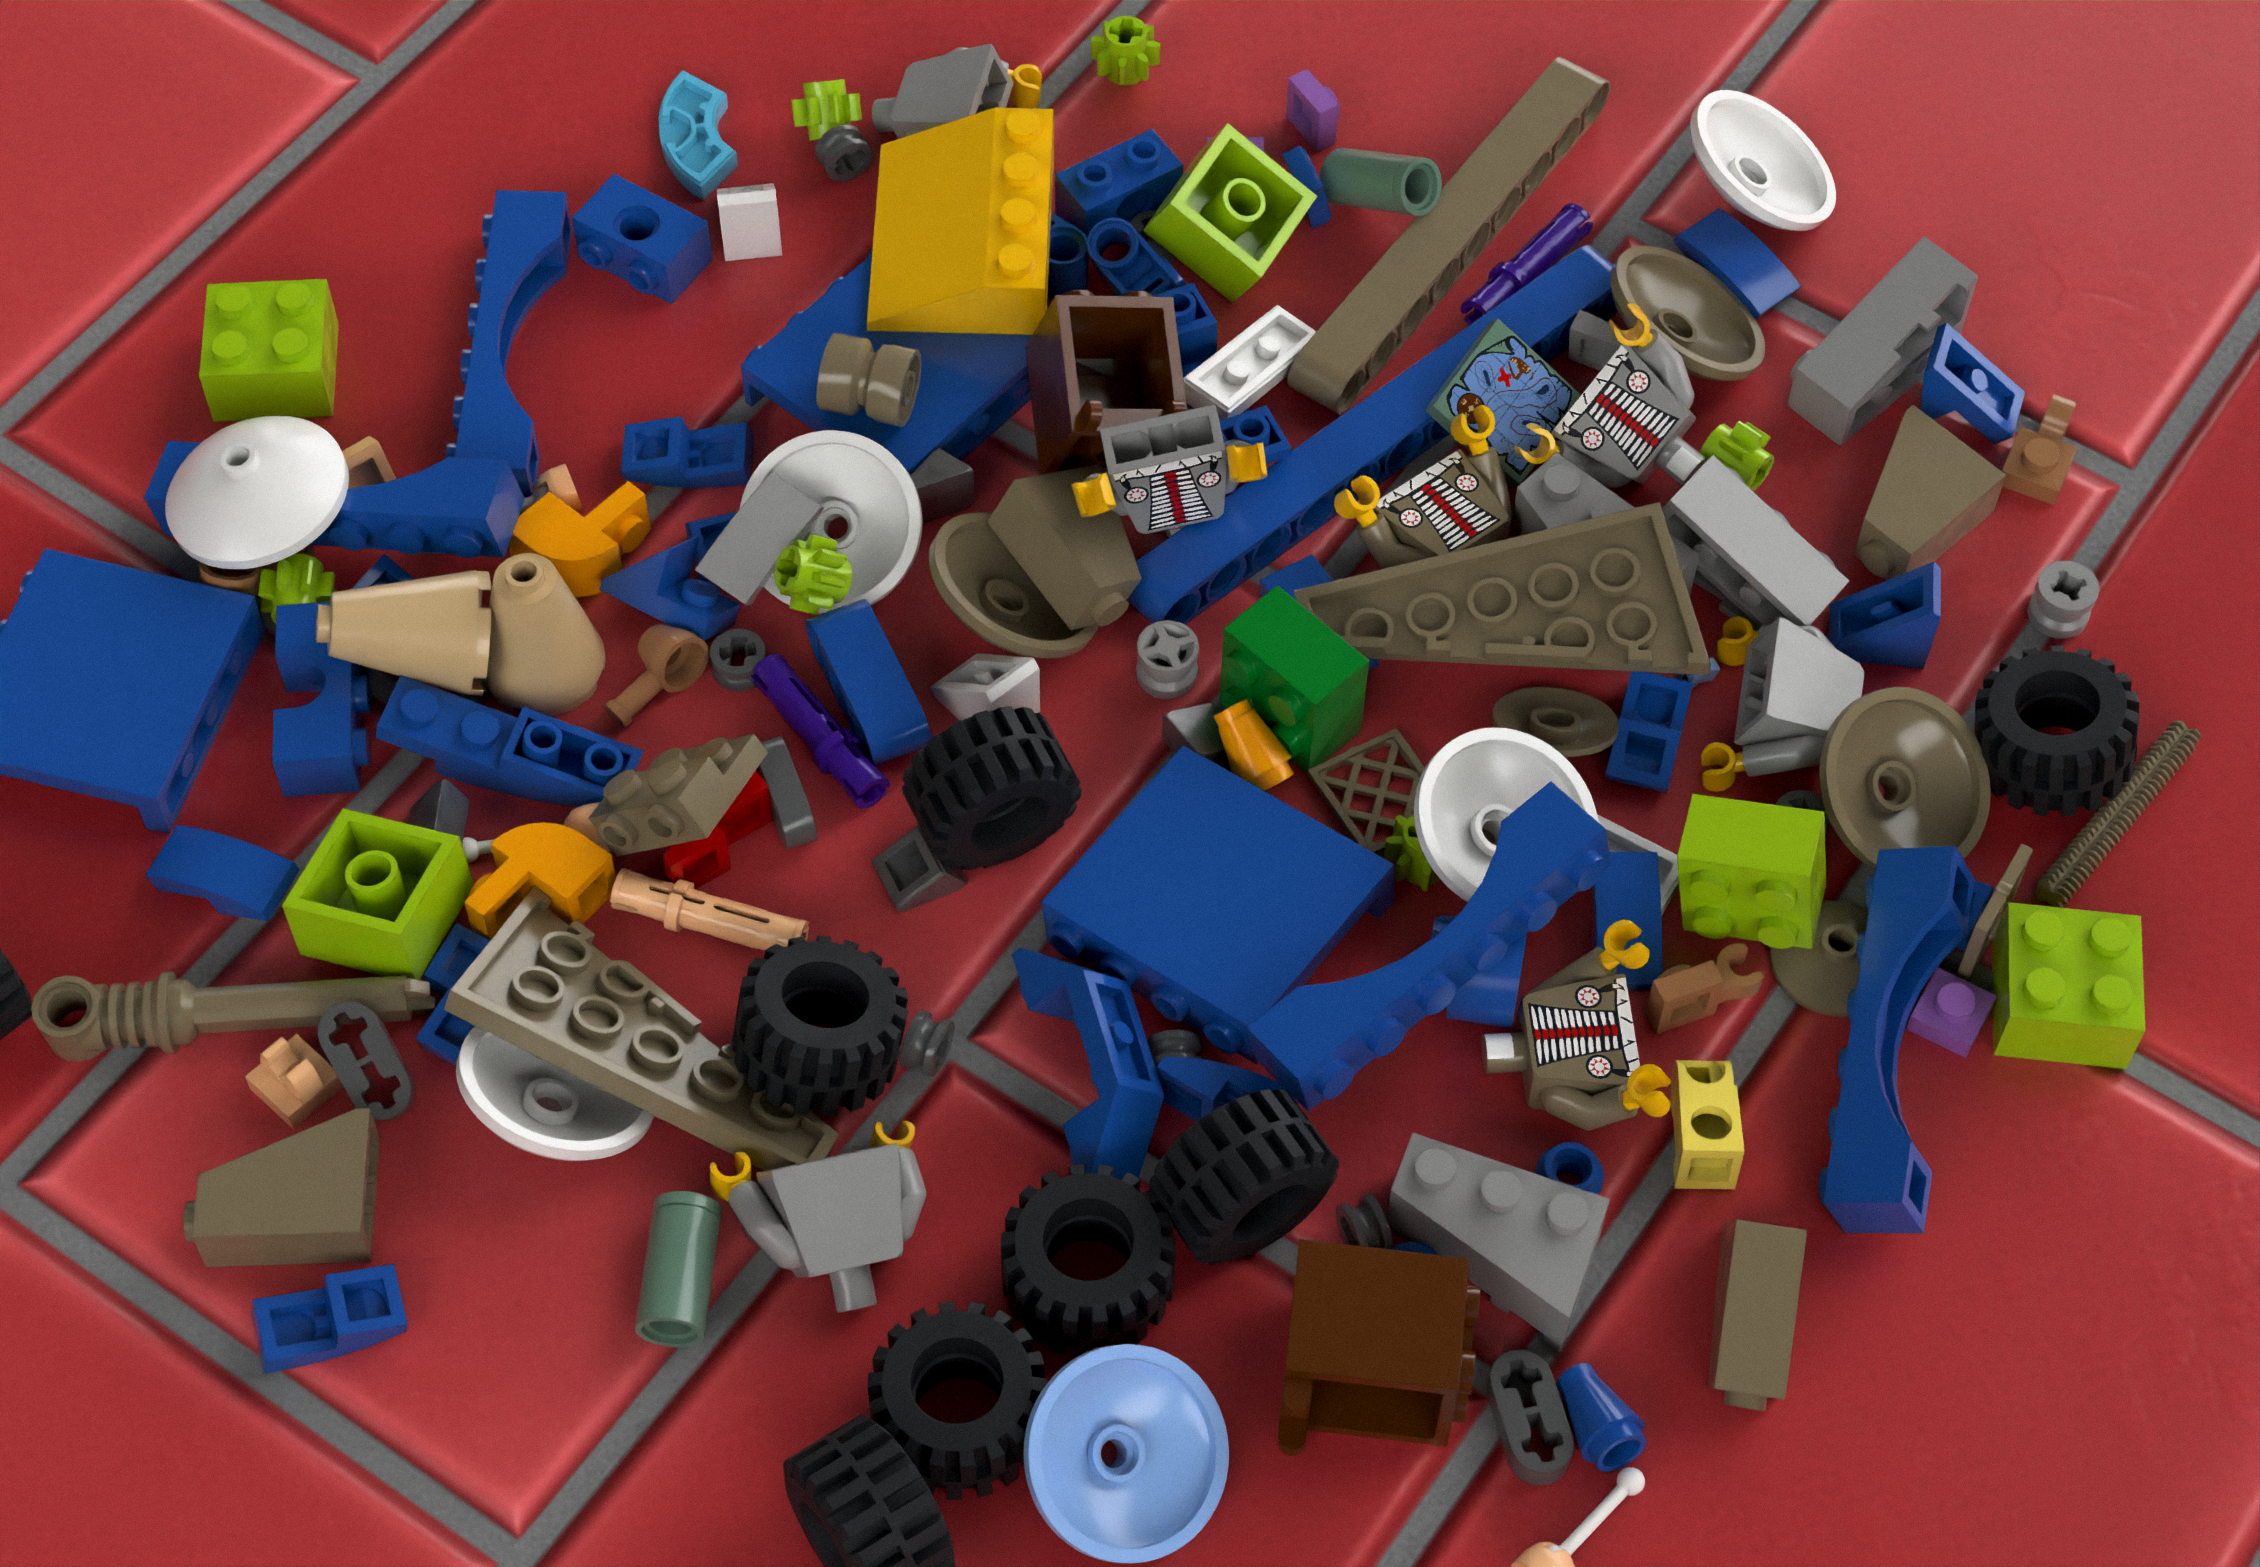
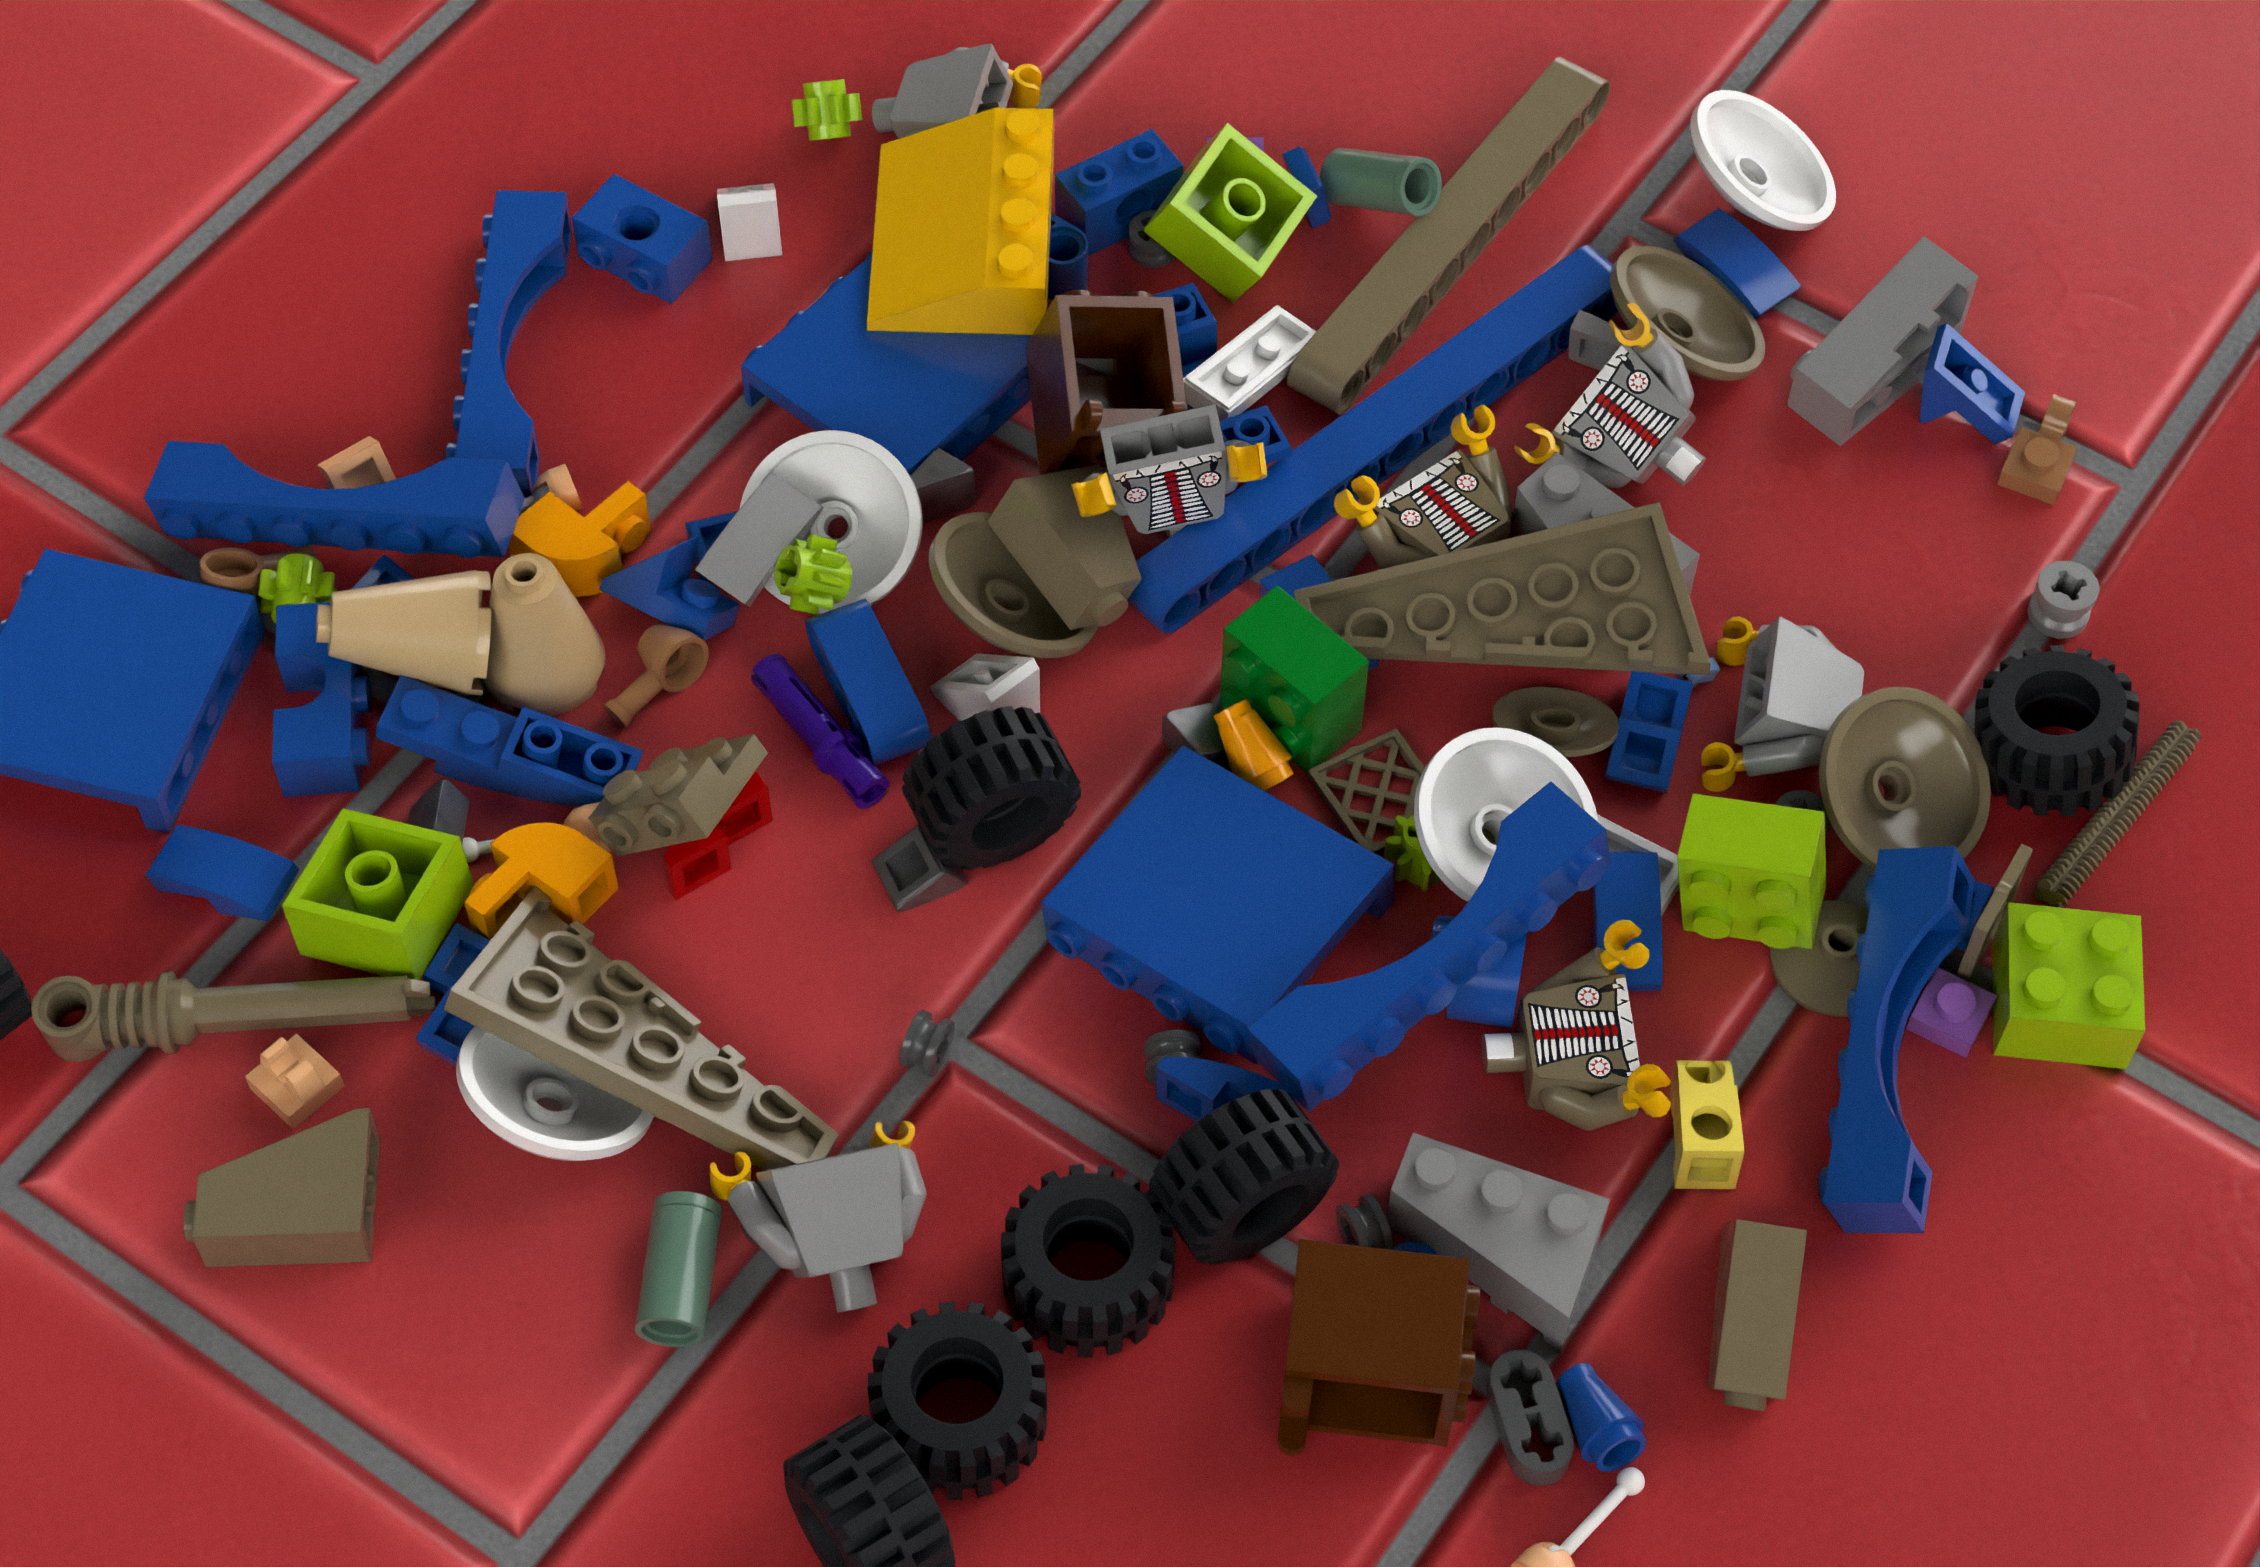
(256, 492): white dish -> none
(269, 349): lime brick -> none
(329, 1322): blue slope -> none
(380, 1051): dark grey beam -> none
(674, 456): blue slope -> none
(688, 908): light nougat pin -> none
(691, 134): medium azure tile -> none
(722, 655): dark grey bush -> none
(787, 798): dark grey beam -> none
(812, 1063): black tyre -> none
(843, 153): dark grey bush -> none
(858, 377): dark tan wheel -> none
(1122, 1121): blue slope -> none
(1125, 50): lime gear -> none
(1139, 270): blue piece -> none
(1166, 1444): light blue dish -> none
(1175, 645): light grey wheel -> none
(1312, 110): medium lavender plate -> none
(1516, 388): tile -> none
(1530, 262): dark purple pin -> none
(1572, 1159): blue plate -> none
(1694, 992): medium nougat plate -> none
(1741, 451): lime gear -> none
(1749, 551): light grey wedge -> none
(1890, 620): blue slope -> none
(1925, 498): dark tan slope -> none

